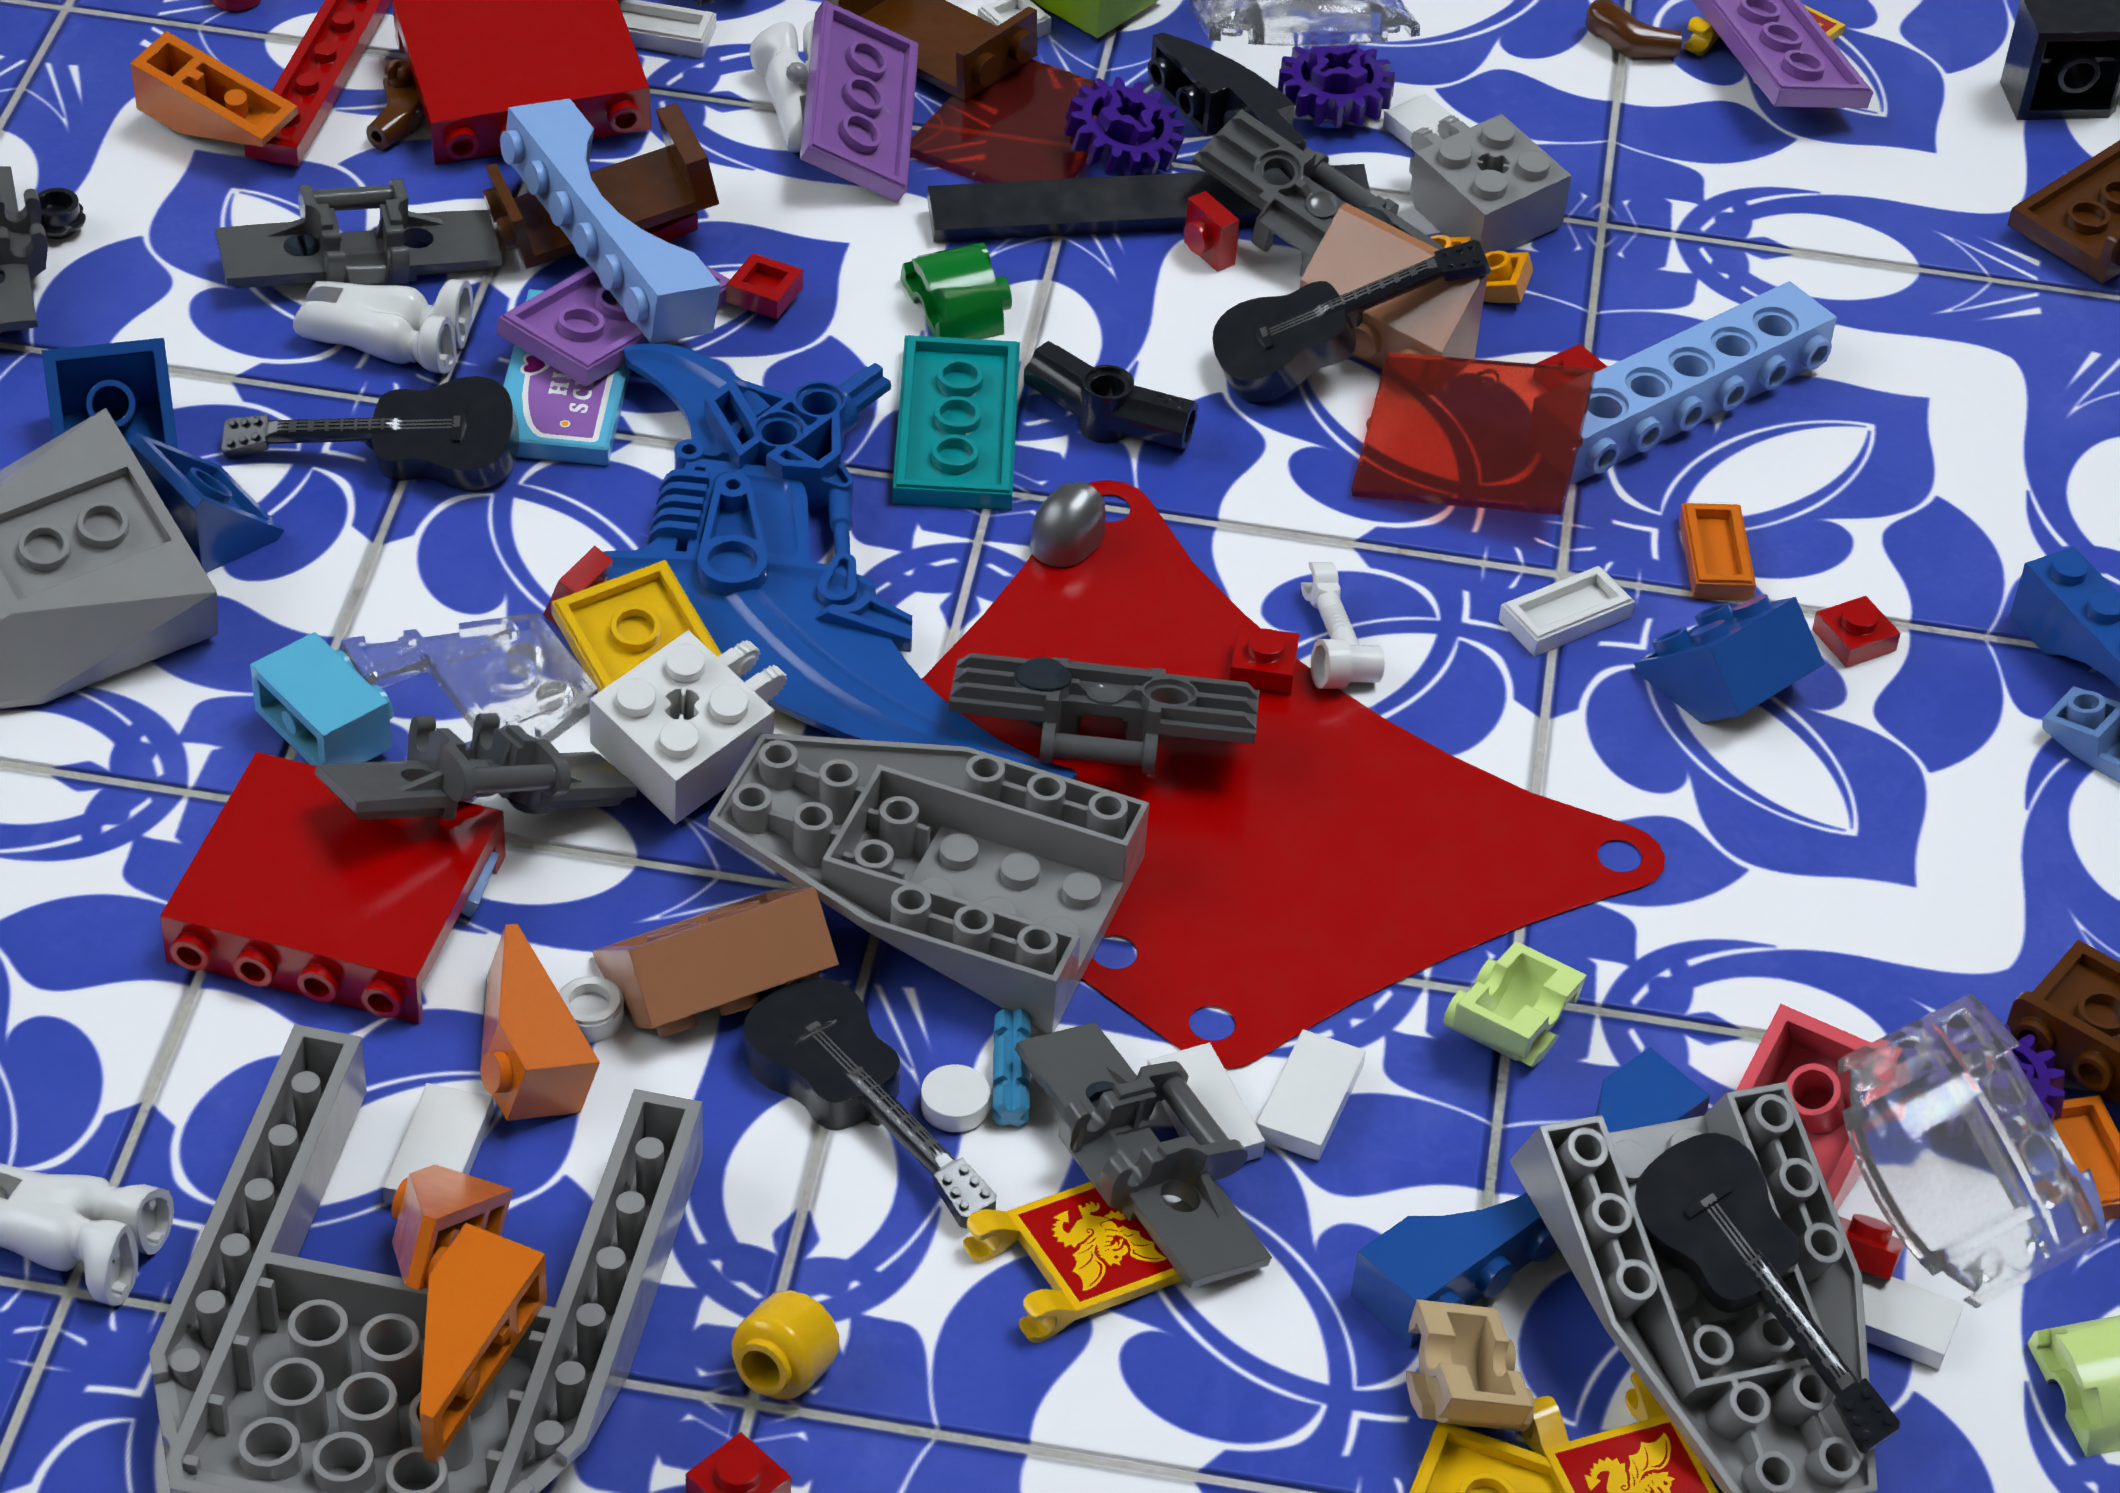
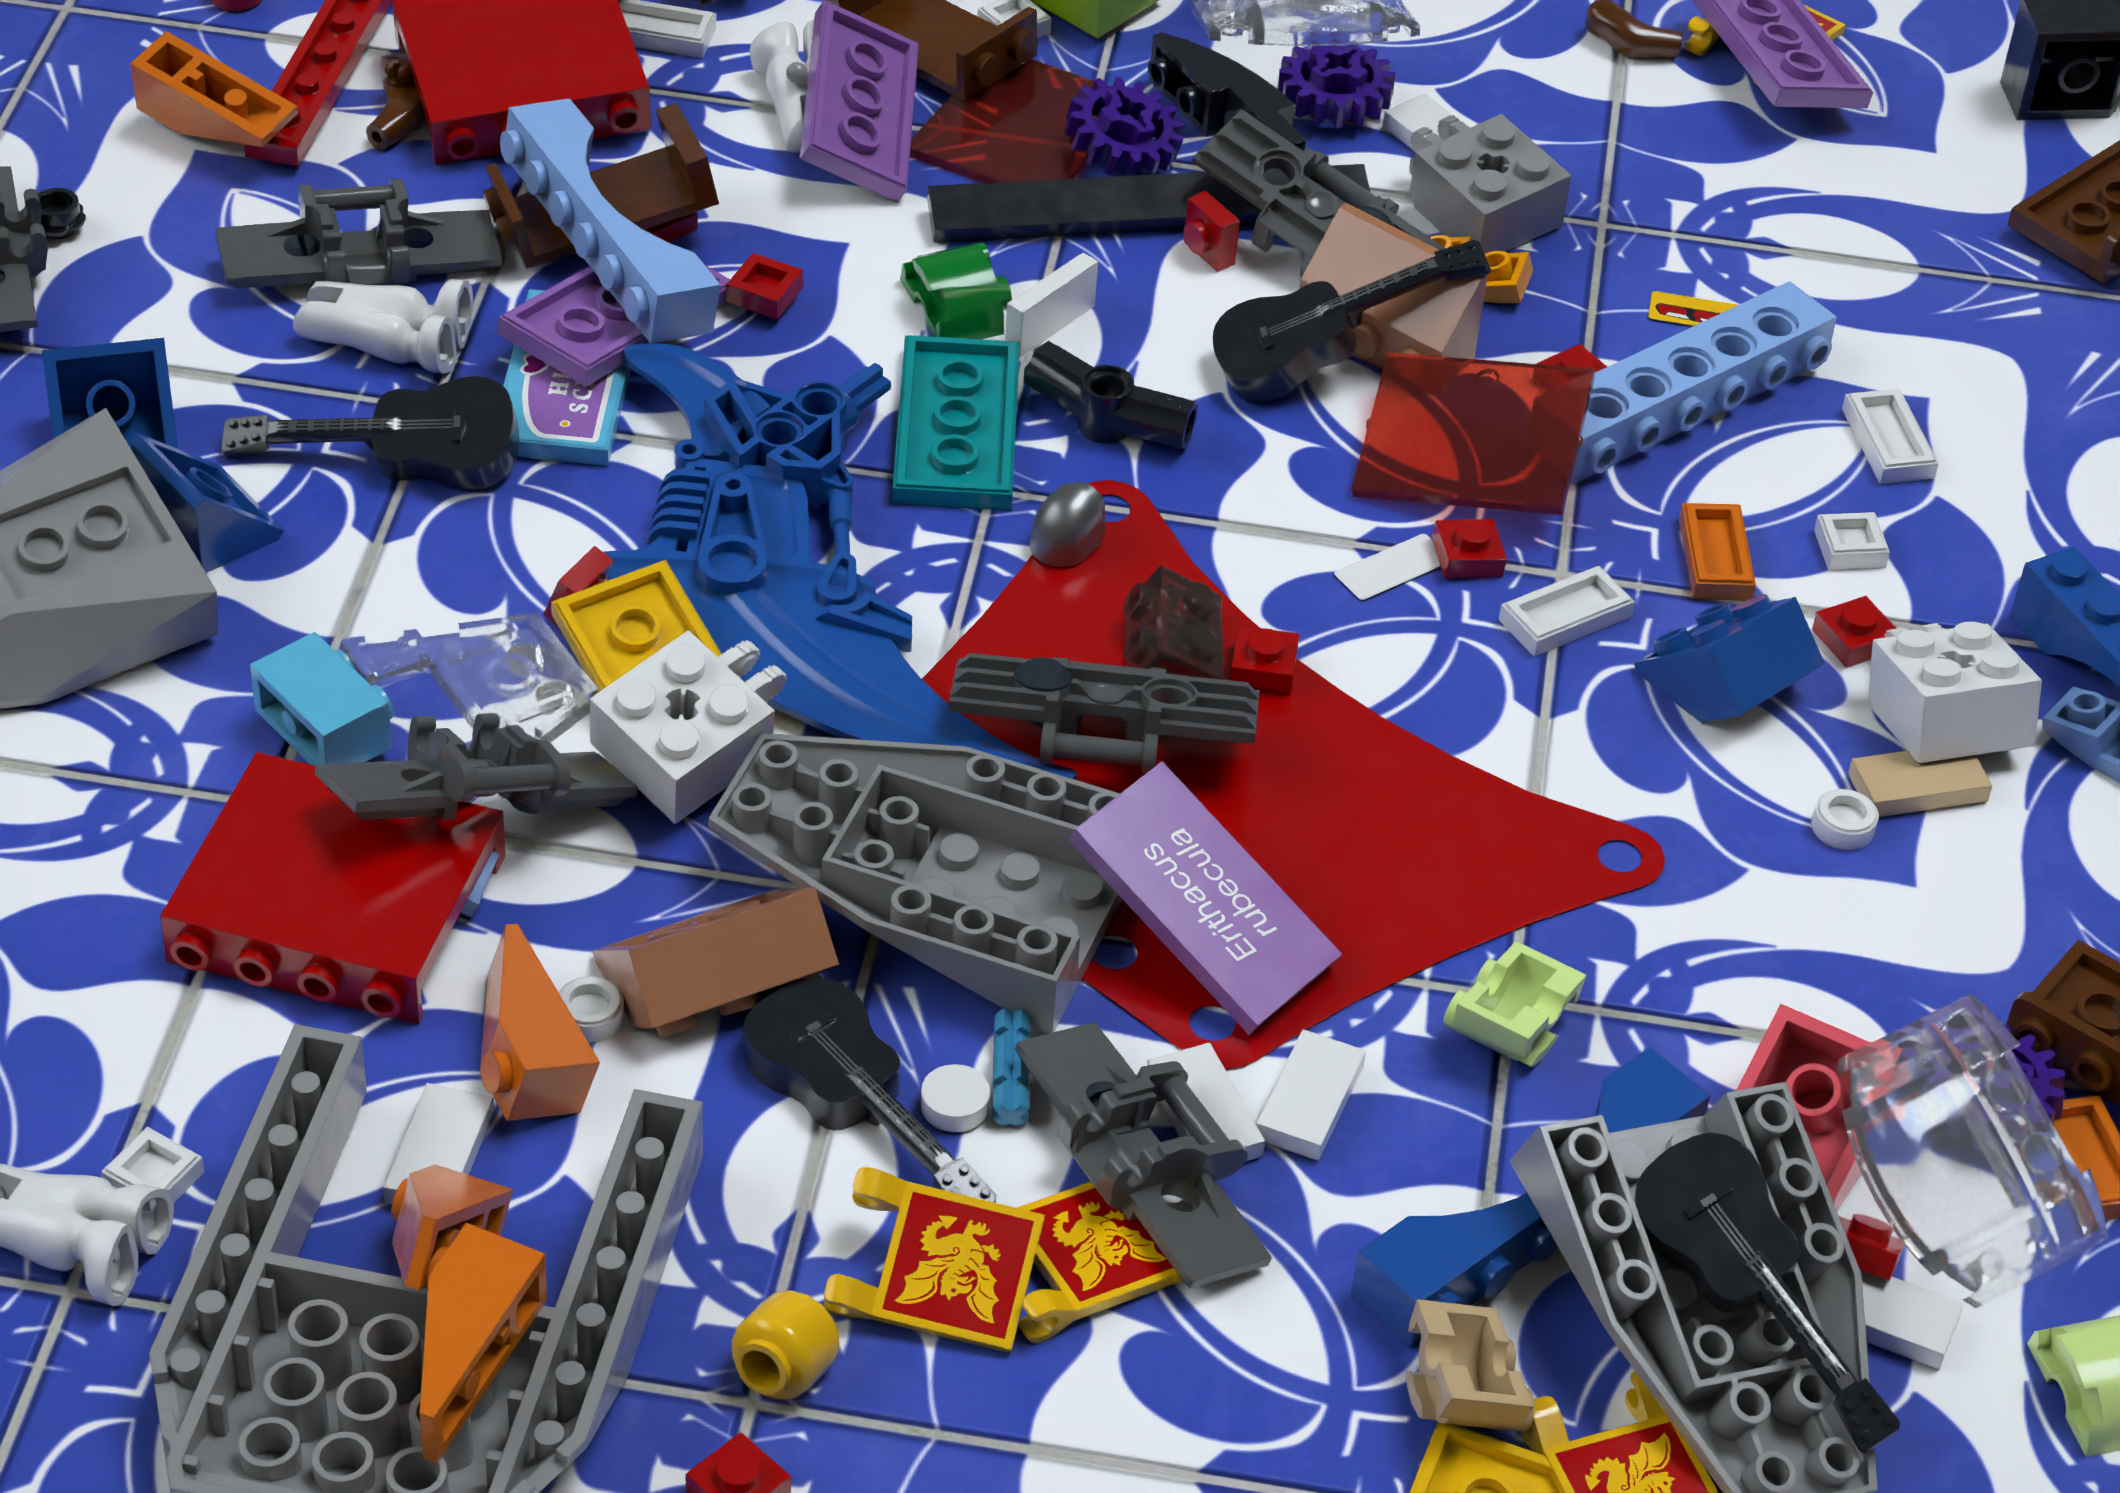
(155, 1162): none -> white tile
(950, 1266): none -> flag
(1052, 303): none -> white tile
(1174, 626): none -> clear smoke bracket
(1204, 897): none -> medium lavender tile
(1341, 657): white brick -> none
(1390, 567): none -> white sticker
(1469, 548): none -> red plate
(1684, 309): none -> yellow sticker
(1844, 819): none -> white tile
(1851, 541): none -> white tile
(1890, 436): none -> white tile
(1903, 785): none -> tan tile
(1953, 691): none -> white hinge

